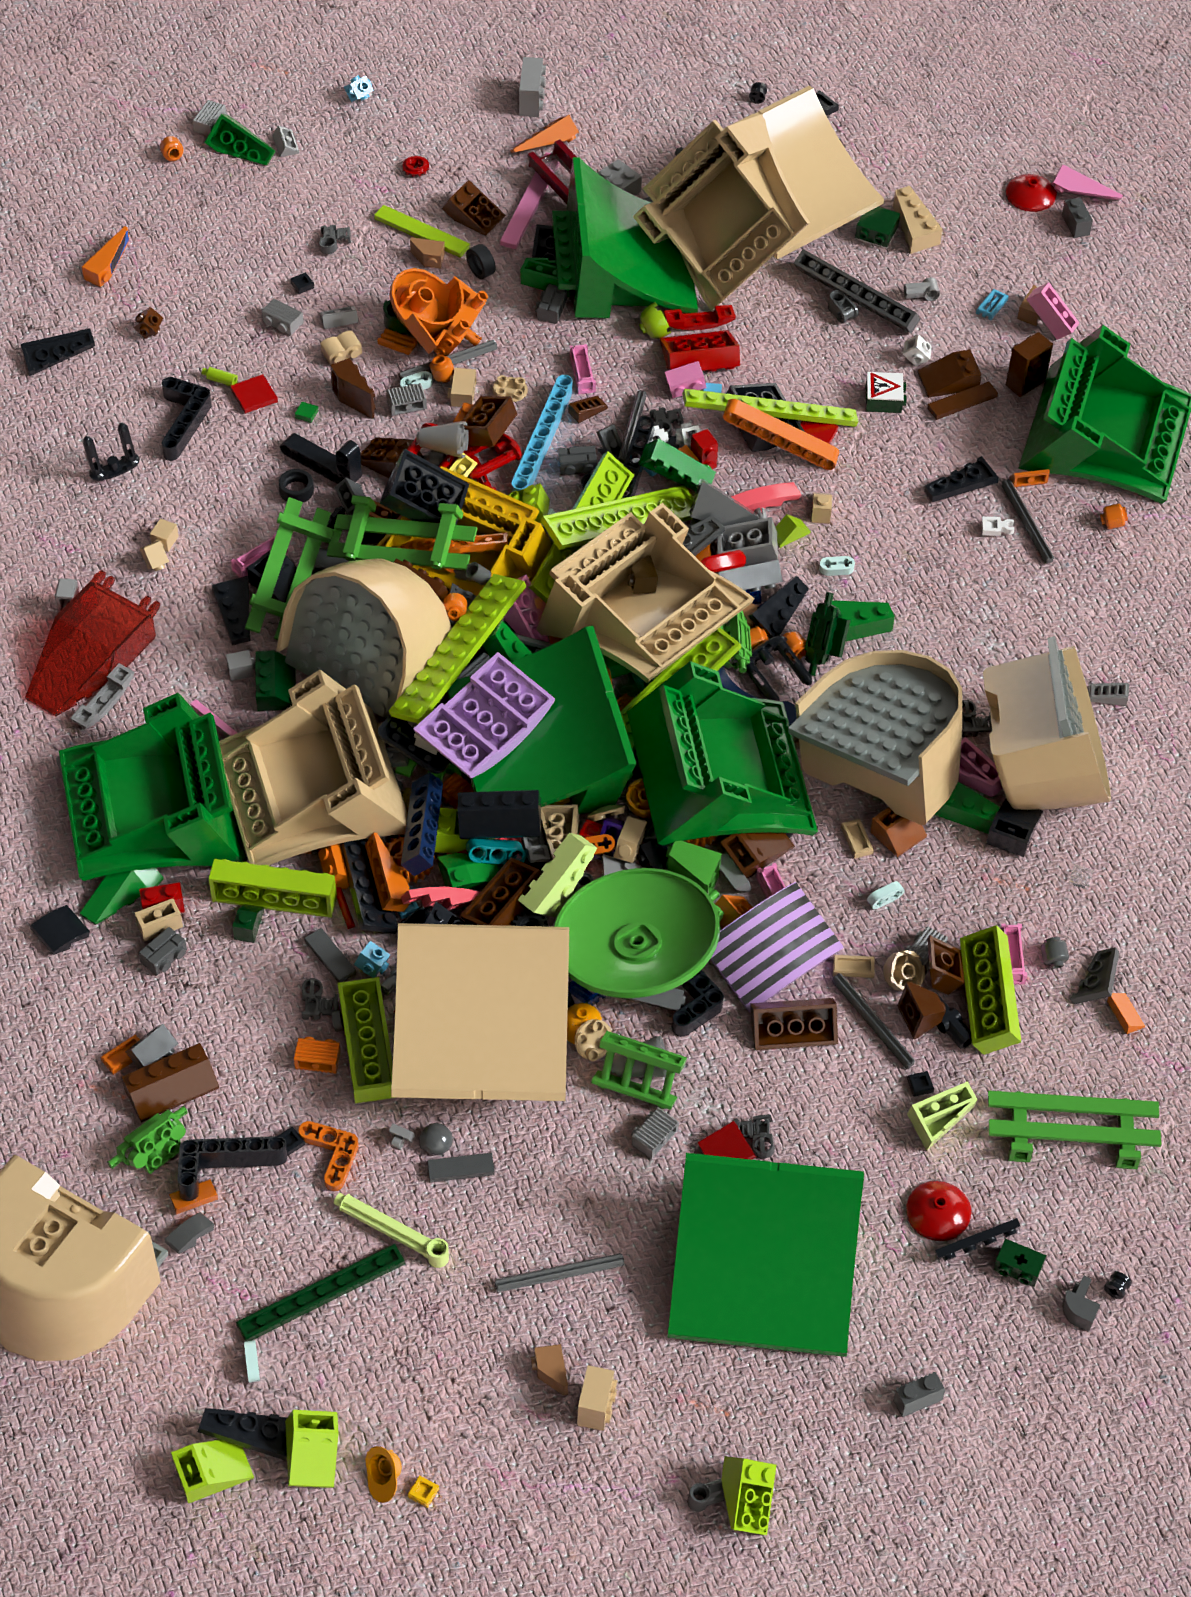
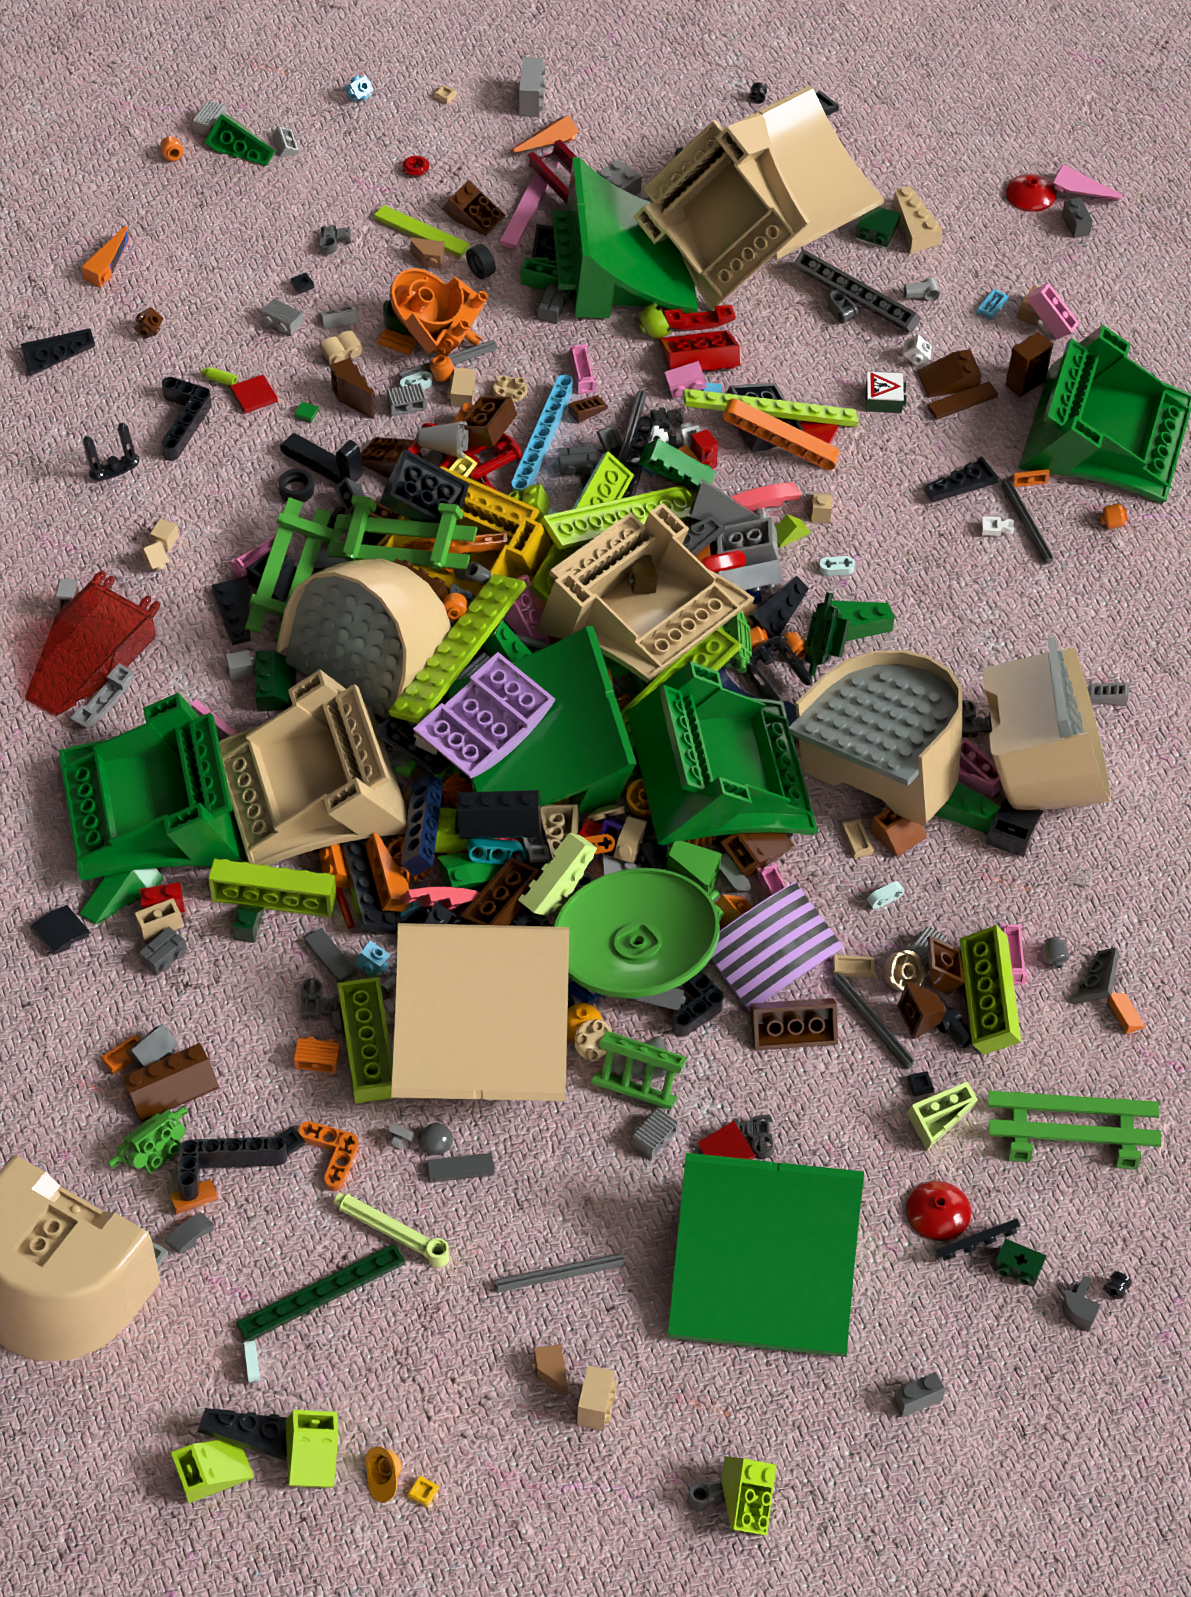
(445, 94): none -> tan tile

